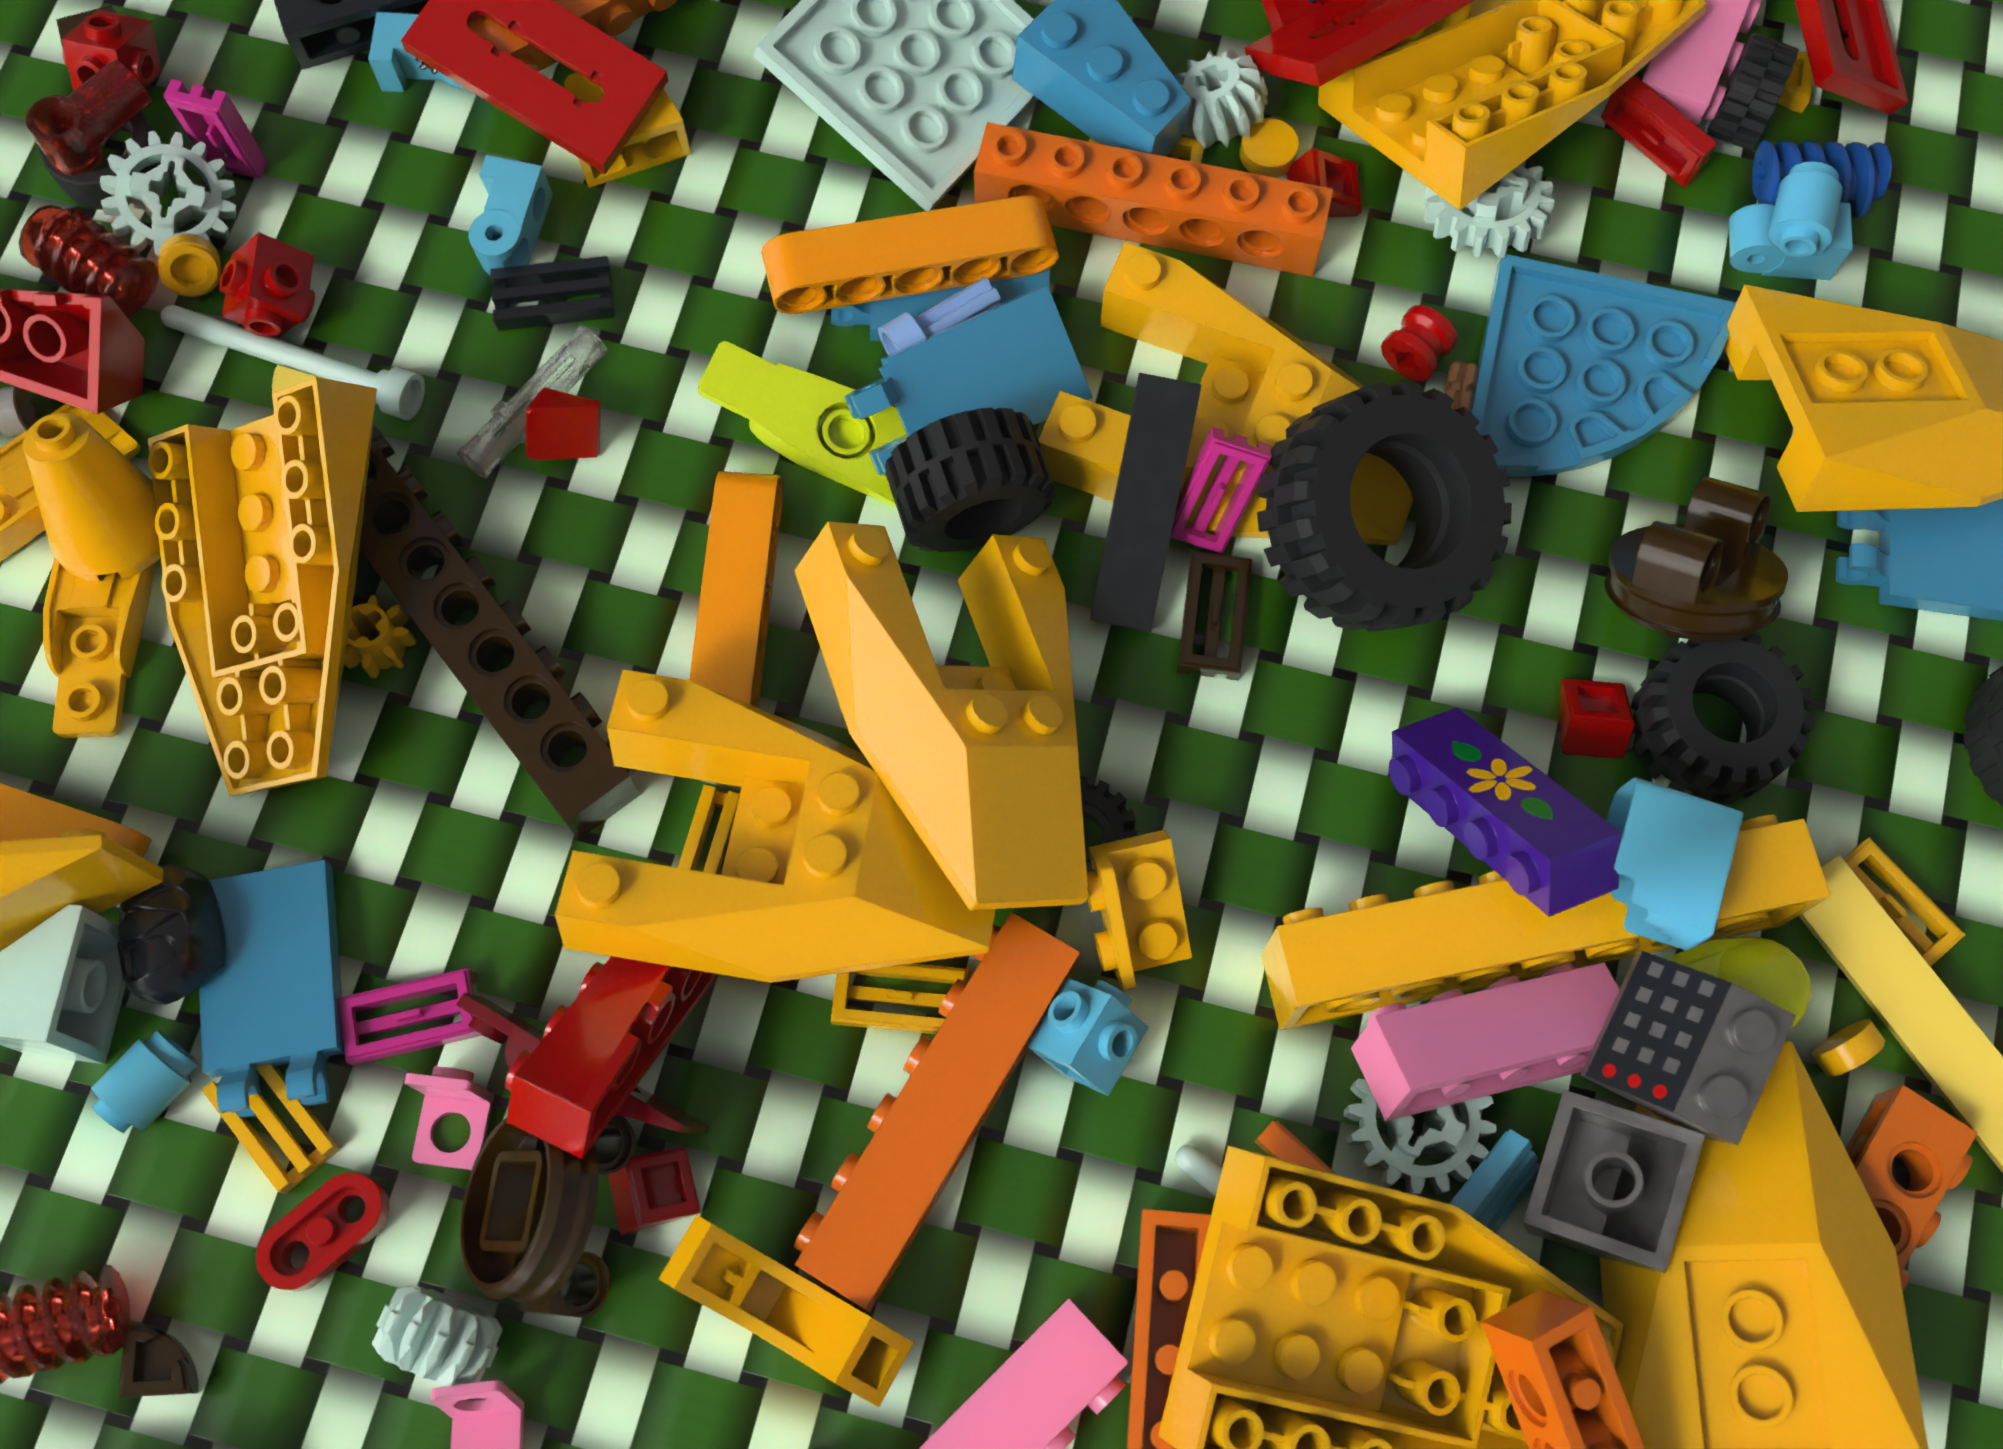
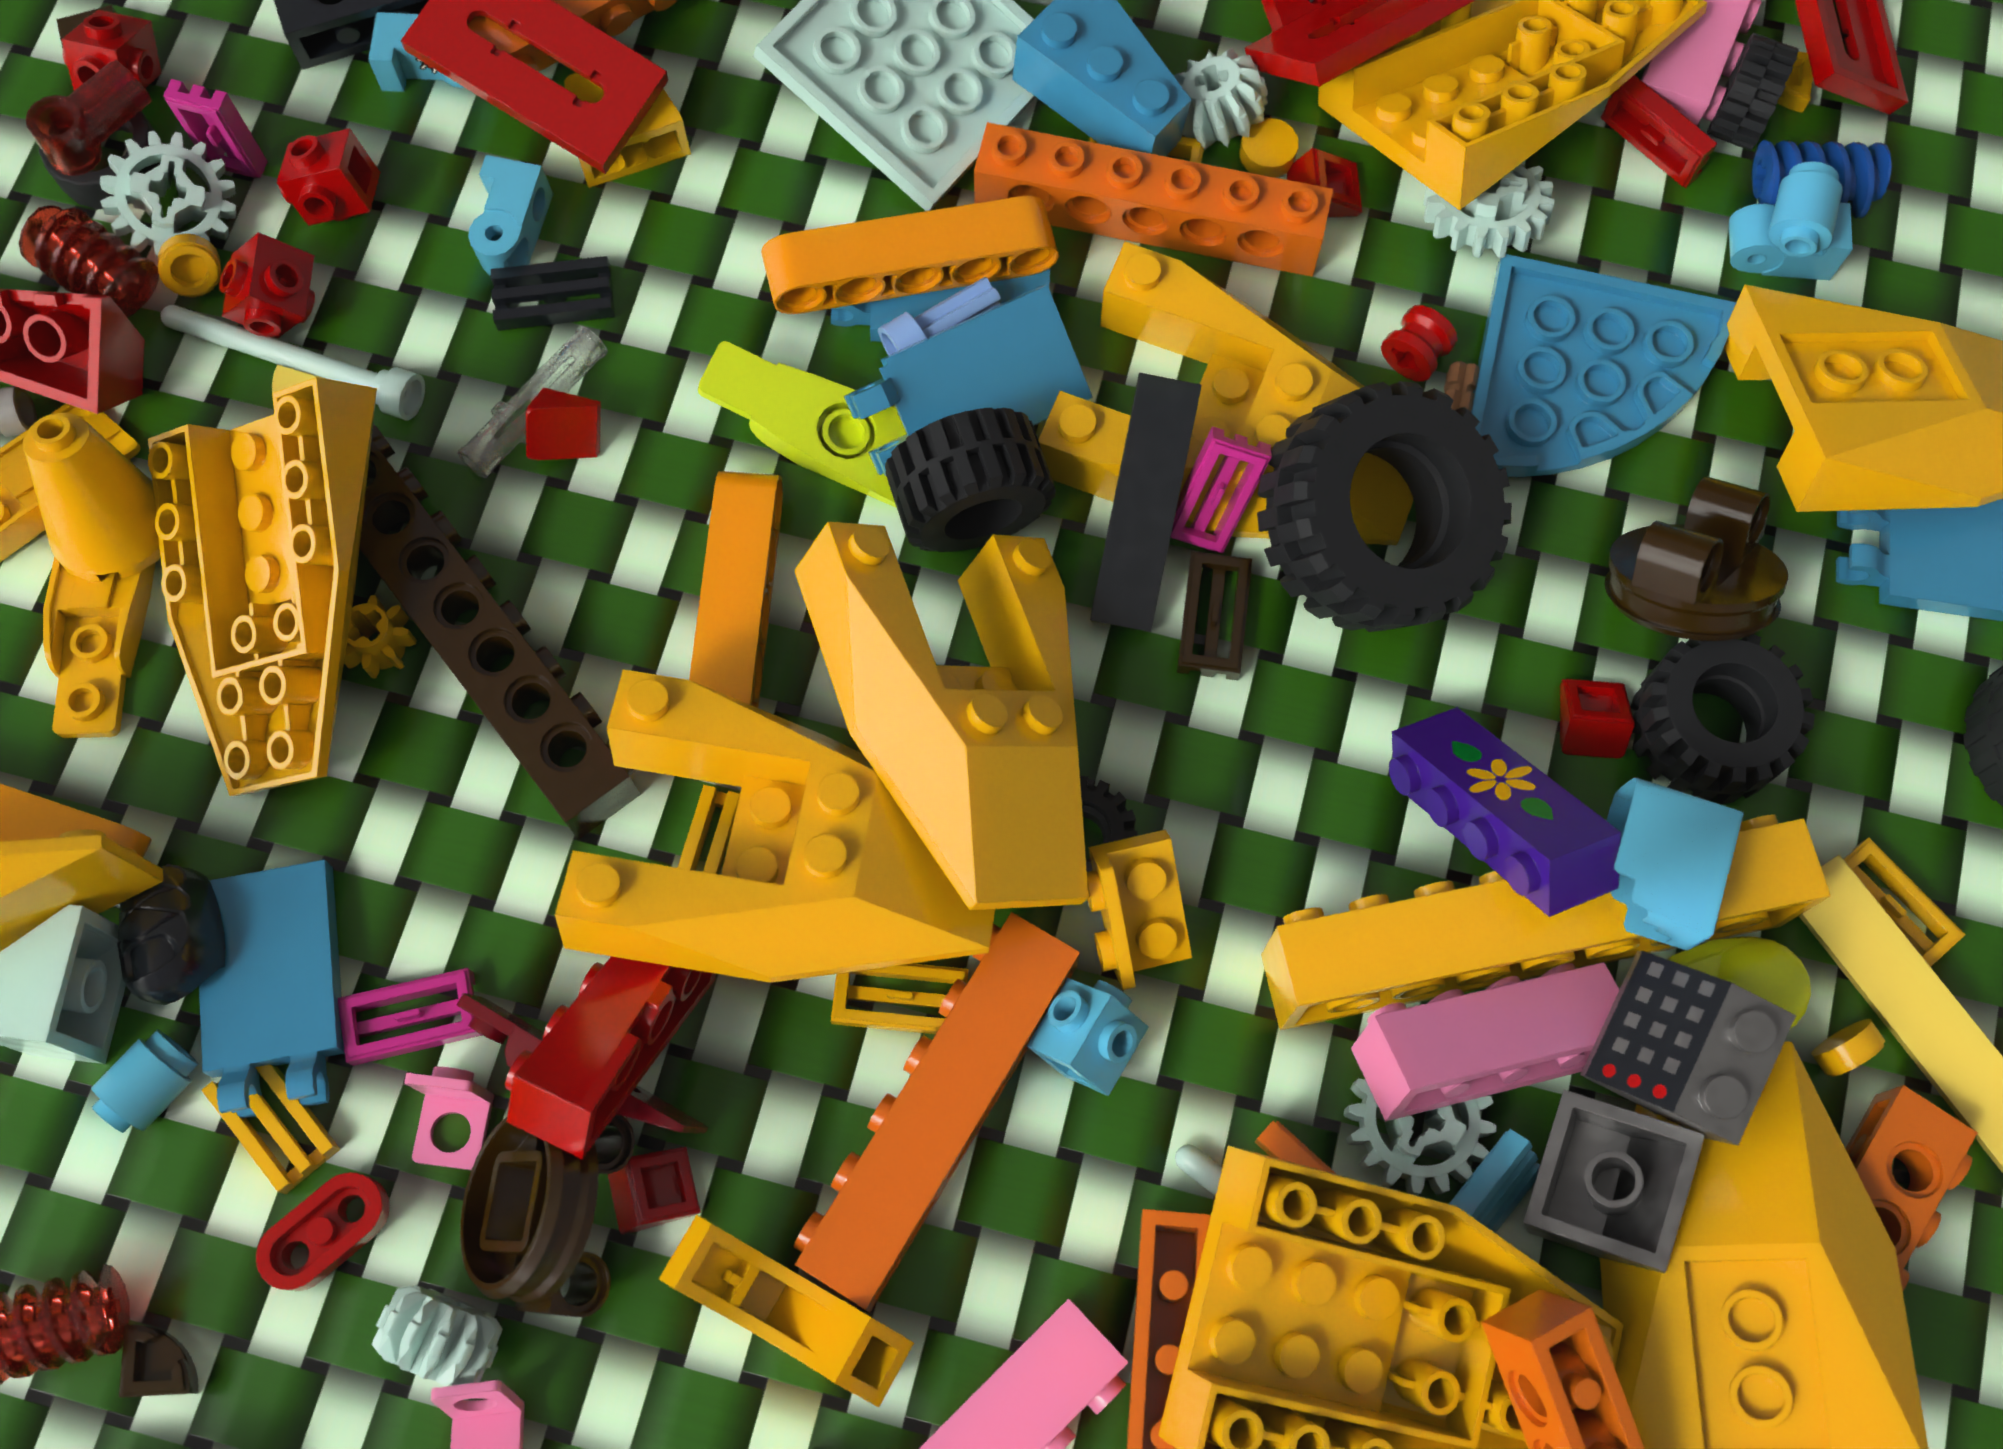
(328, 177): none -> red brick

